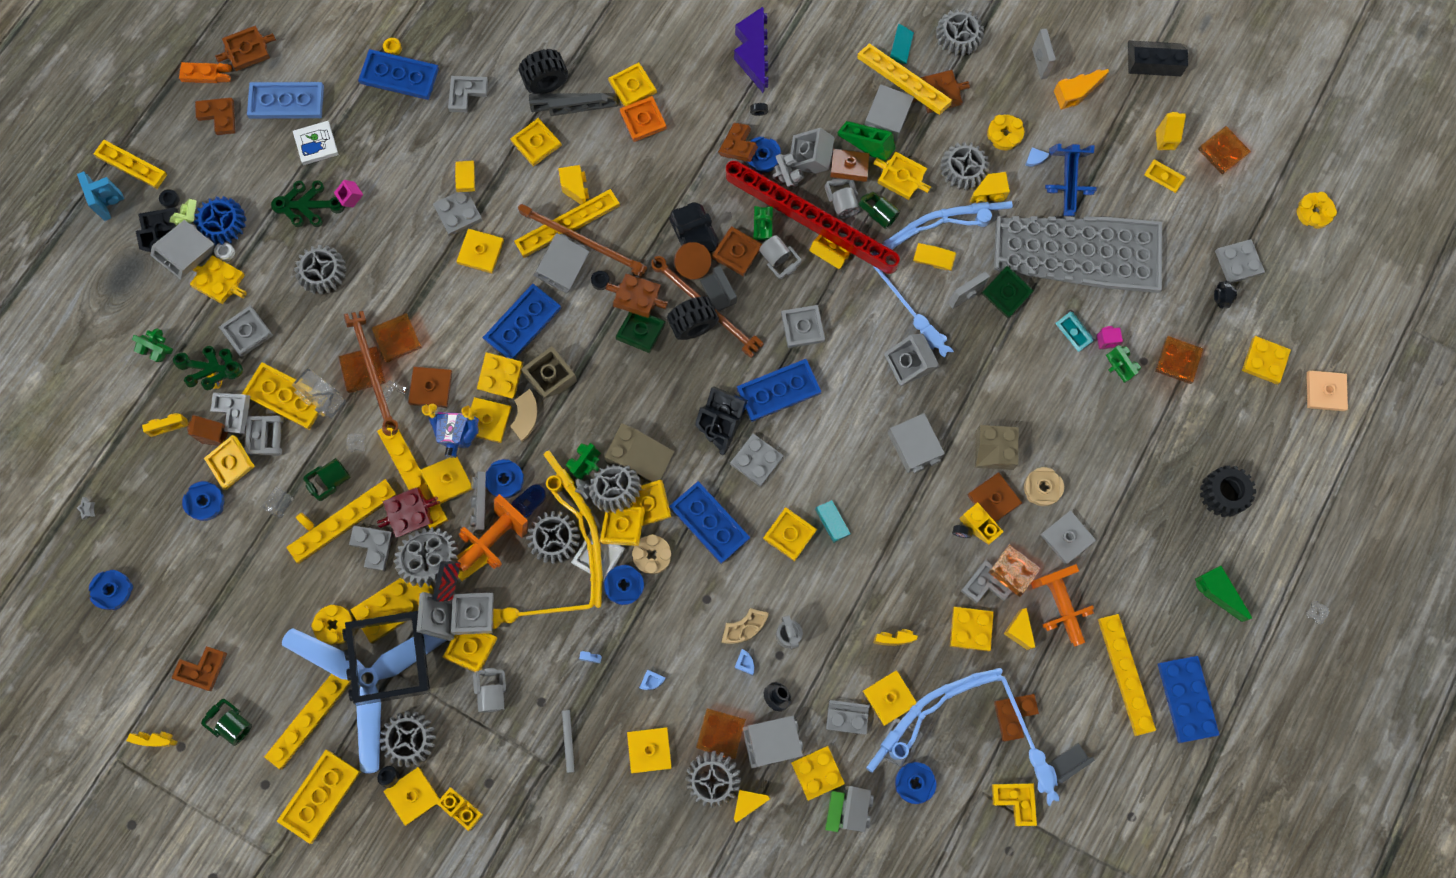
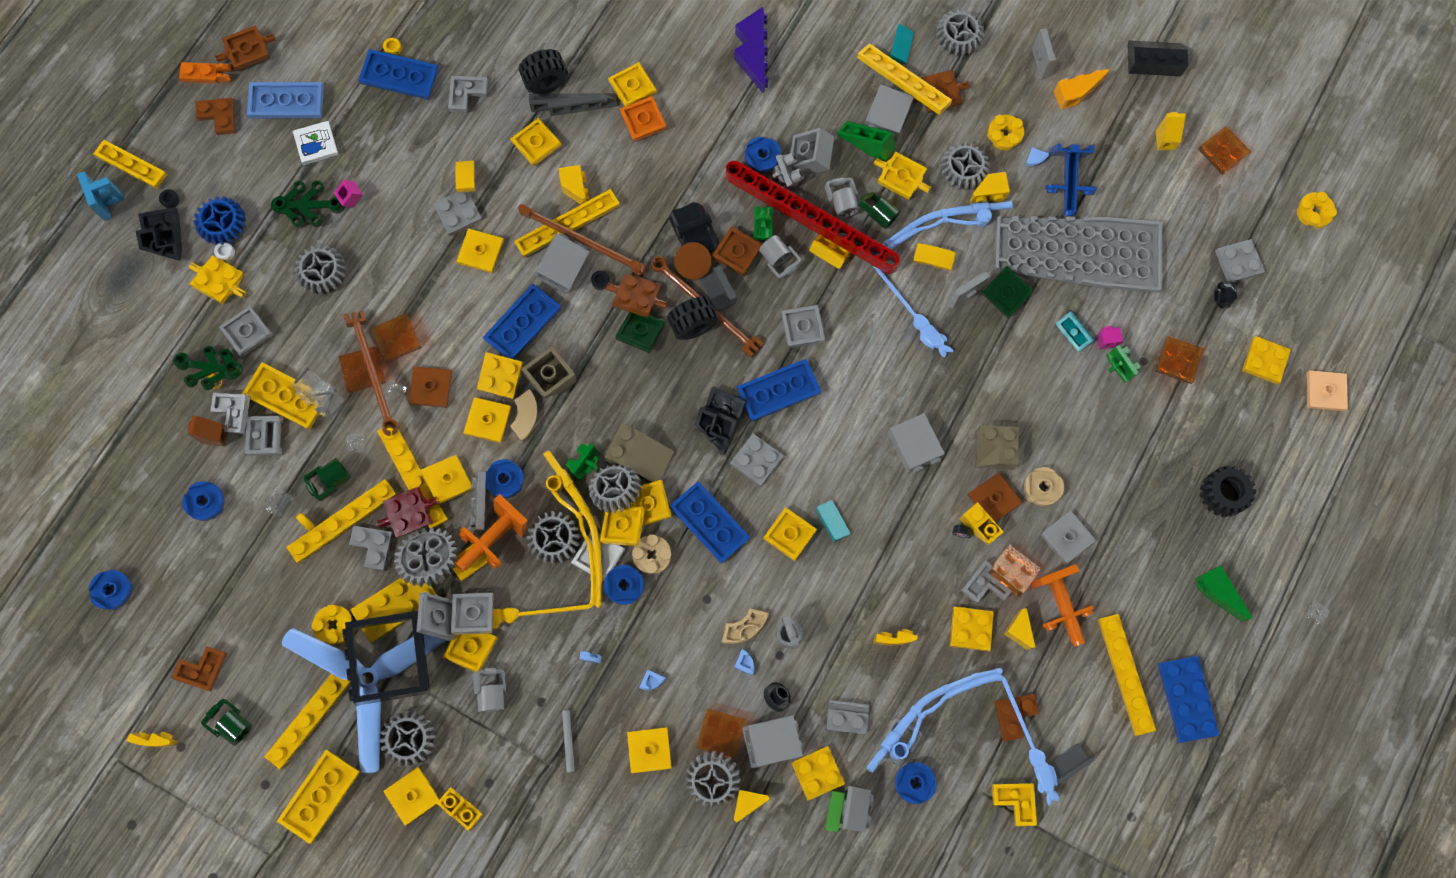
(86, 508): light grey piece -> none
(144, 342): green hips -> none
(172, 422): yellow plate -> none
(182, 249): light grey brick -> none
(186, 213): yellowish green bracket -> none
(229, 462): yellow plate -> none
(388, 777): black tile -> none
(446, 581): black tile -> none
(453, 429): torso -> none
(535, 495): clear blue plate -> none
(583, 488): light grey piece -> none
(735, 144): dark orange plate -> none
(759, 109): black tile -> none
(849, 165): dark orange plate -> none
(889, 697): yellow plate -> none
(911, 359): light grey slope -> none
(1164, 176): yellow slope -> none

